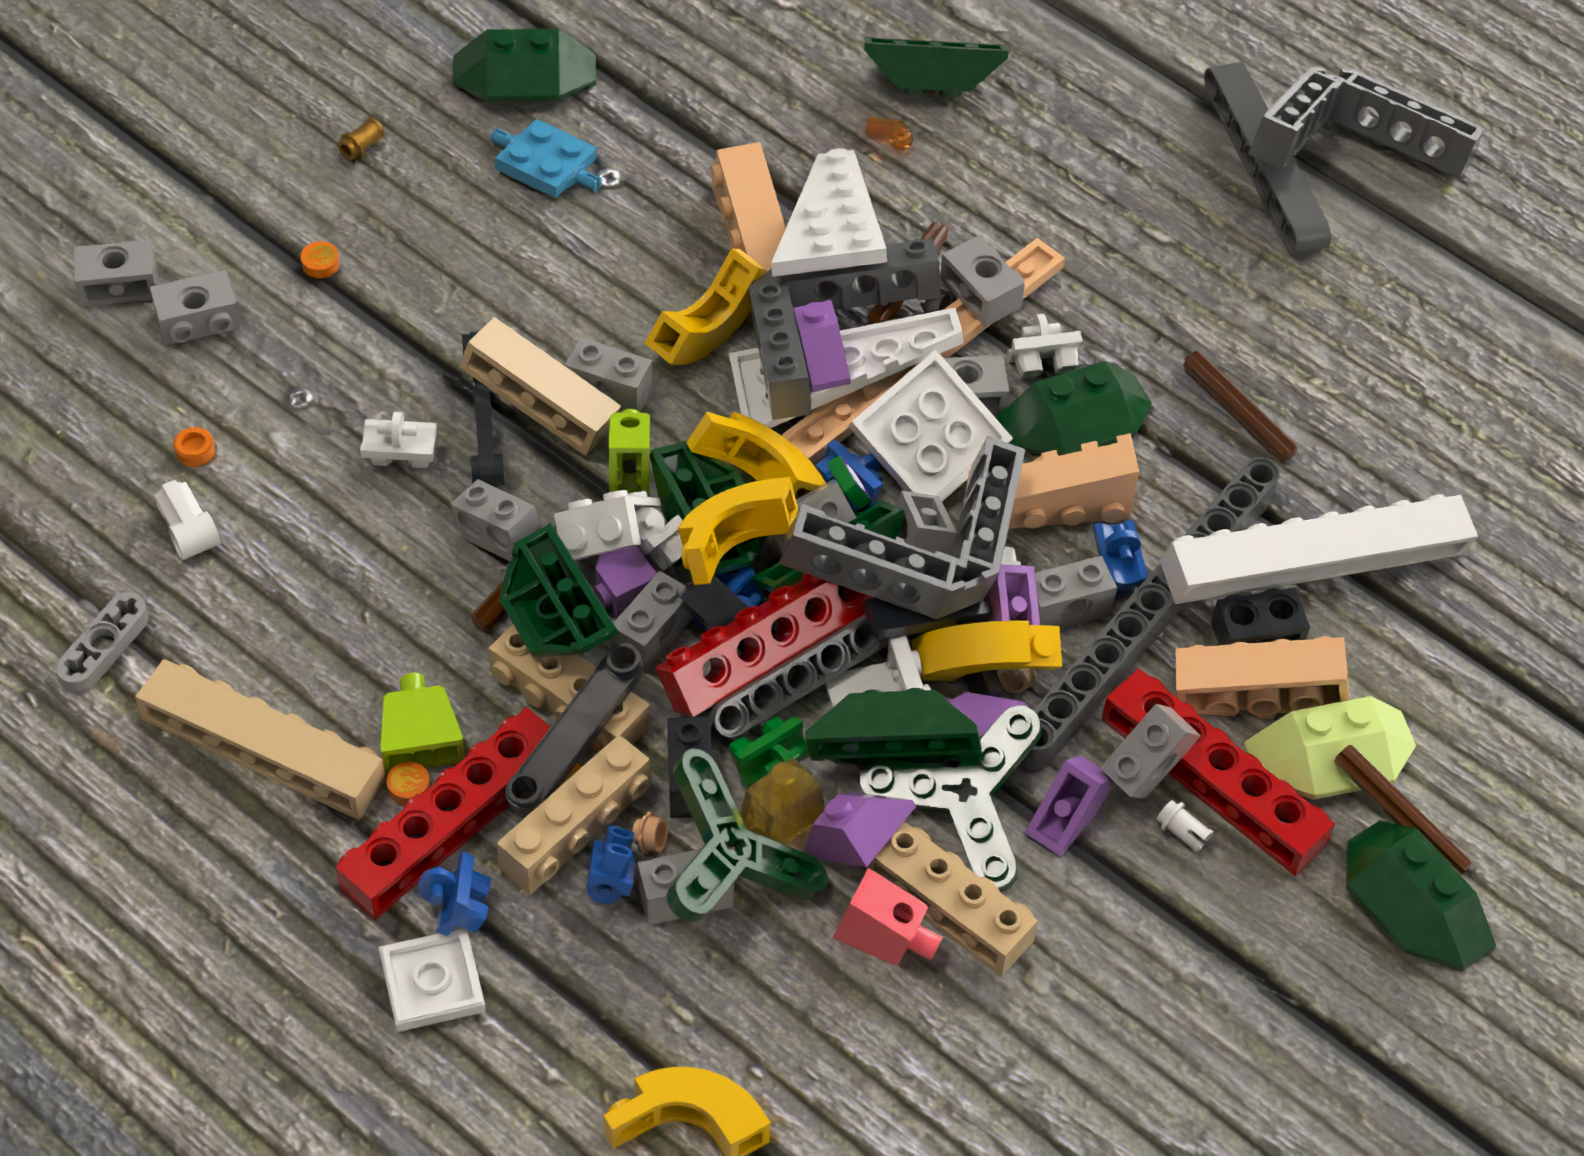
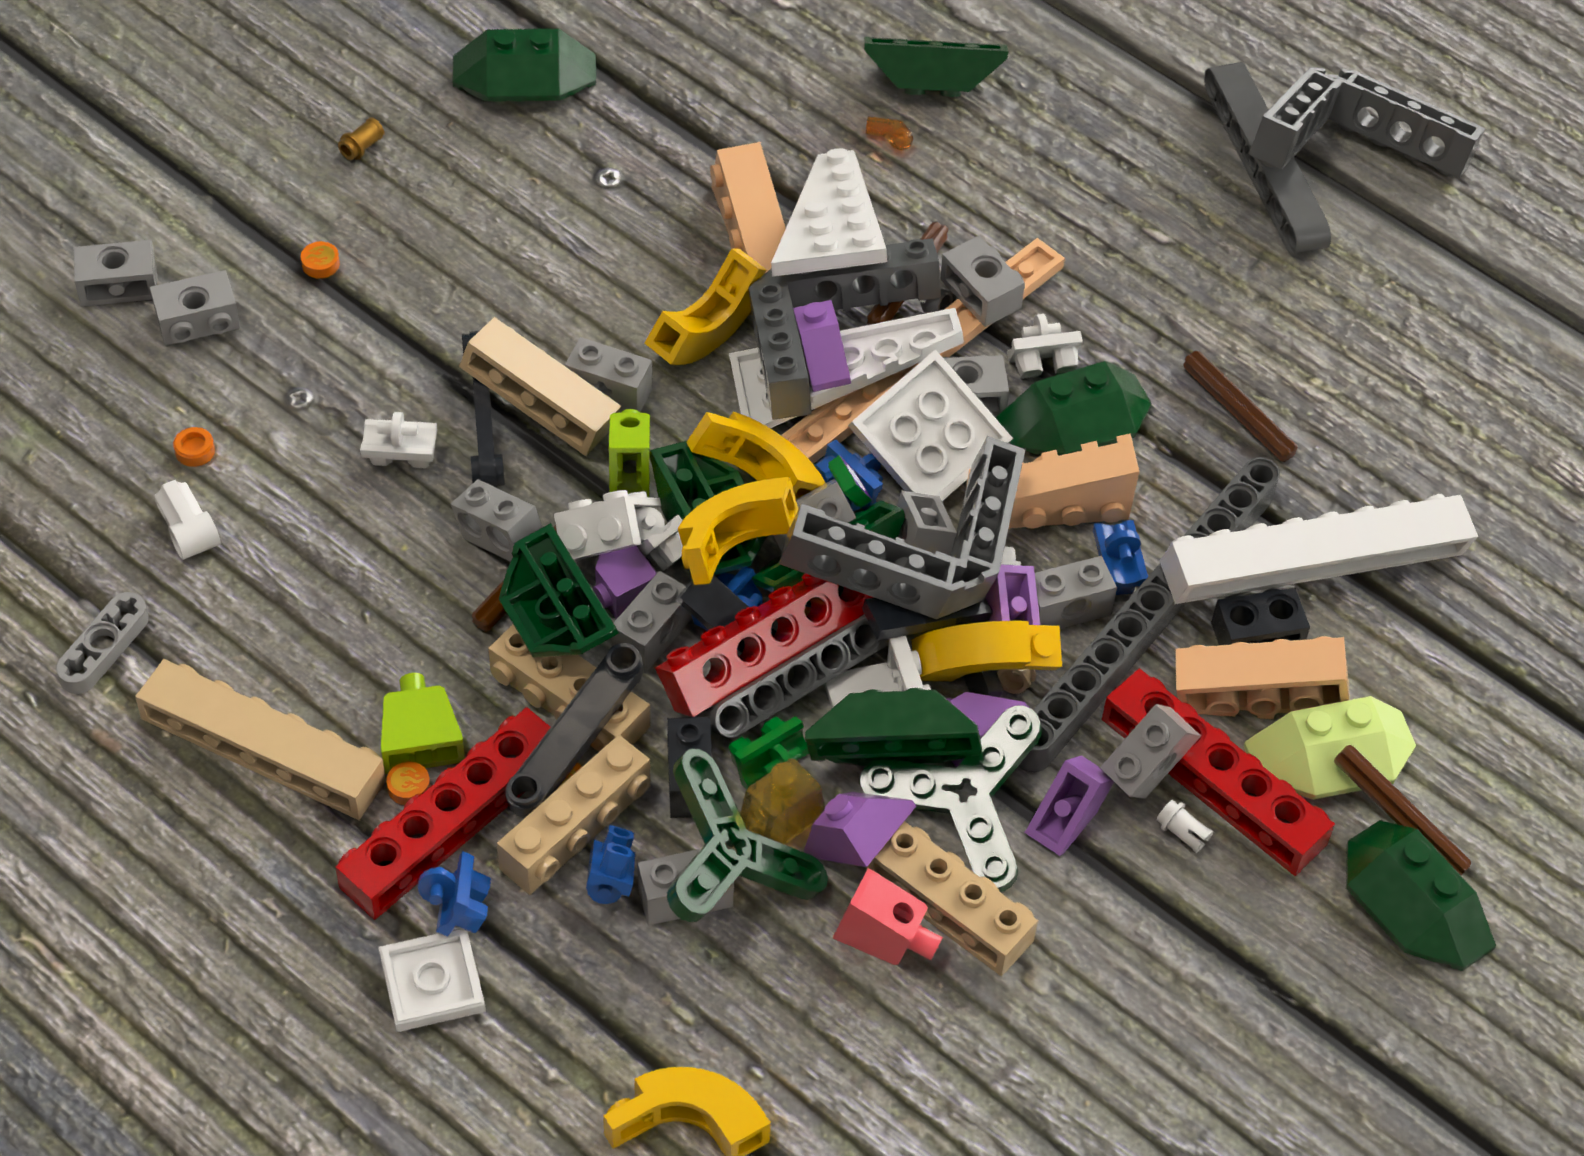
(546, 158): dark azure plate -> none
(650, 833): light nougat plate -> none

